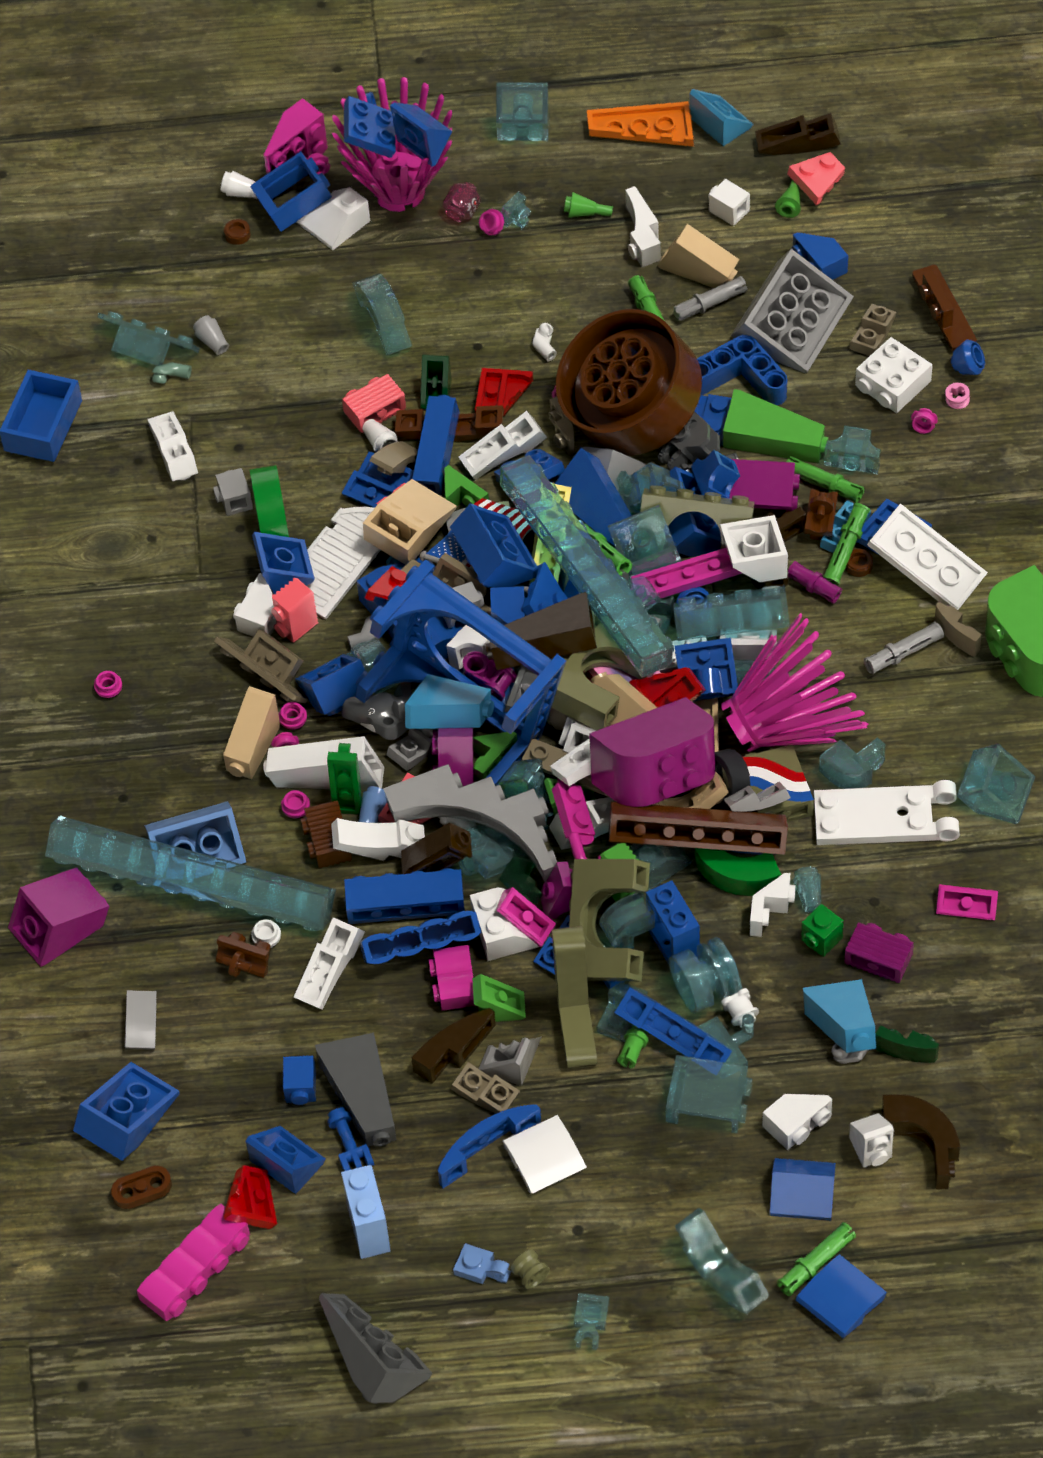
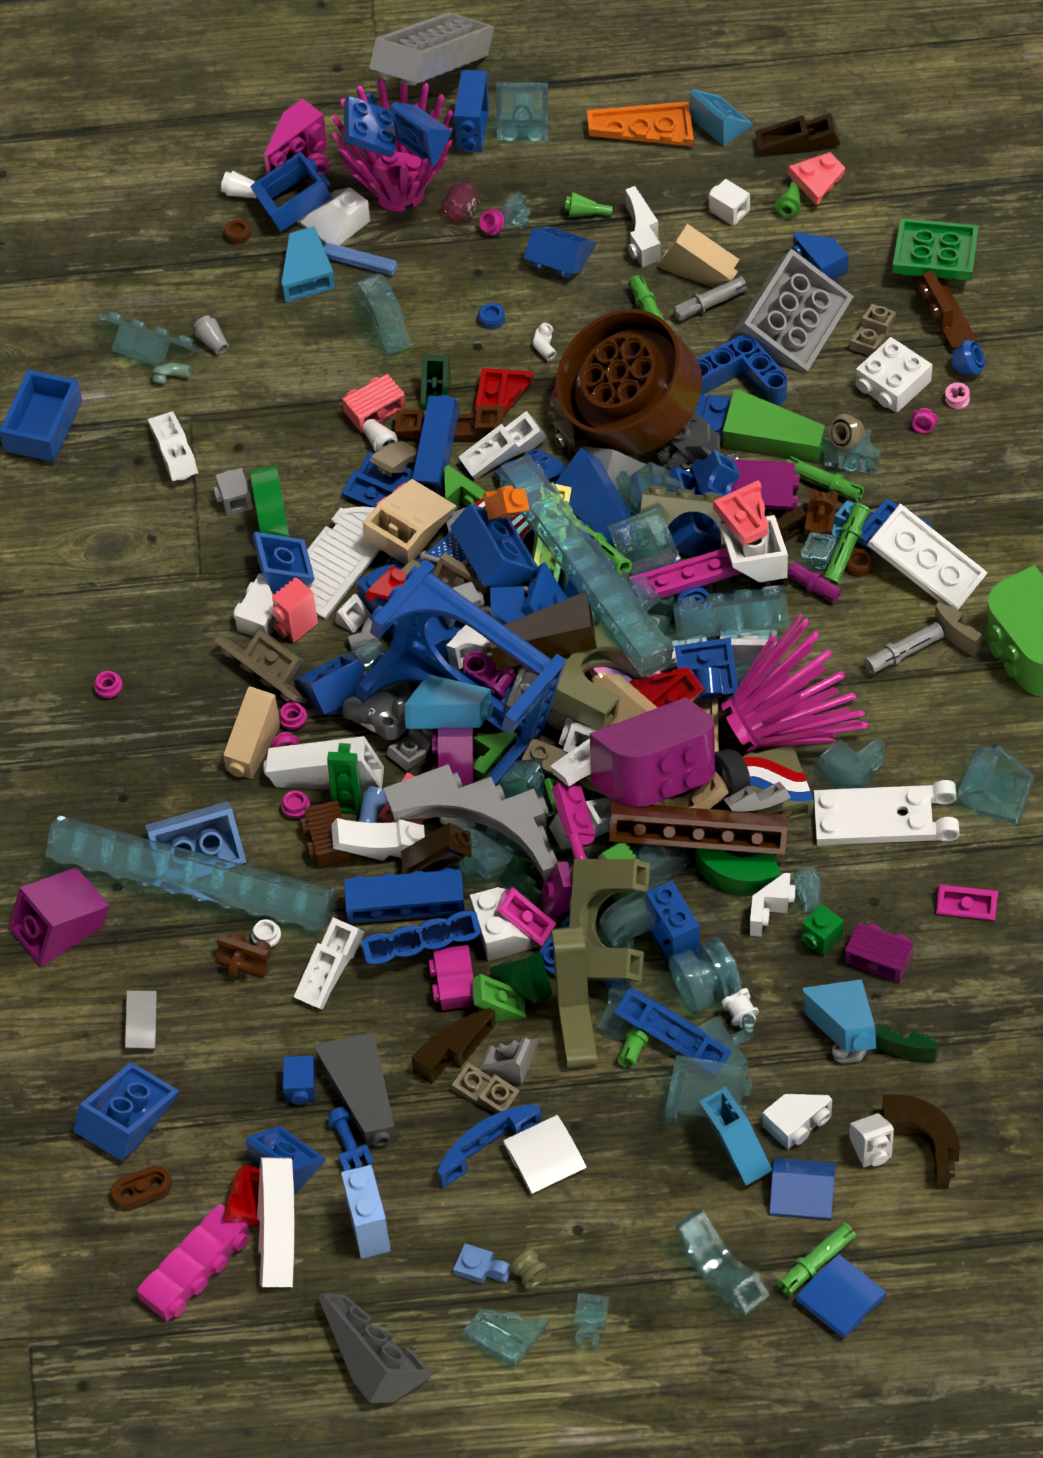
(276, 1222): none -> white slope
(306, 266): none -> dark azure slope
(352, 614): none -> white slope
(360, 259): none -> medium blue axle
(430, 48): none -> light grey brick
(471, 111): none -> blue window
(491, 316): none -> blue tile
(504, 1334): none -> clear light blue wing
(505, 502): none -> orange brick
(526, 976): none -> dark green slope
(558, 250): none -> blue slope
(736, 1135): none -> dark azure slope
(744, 513): none -> coral wing
(819, 549): none -> clear light blue tile
(846, 432): none -> dark tan cone
(935, 246): none -> green plate

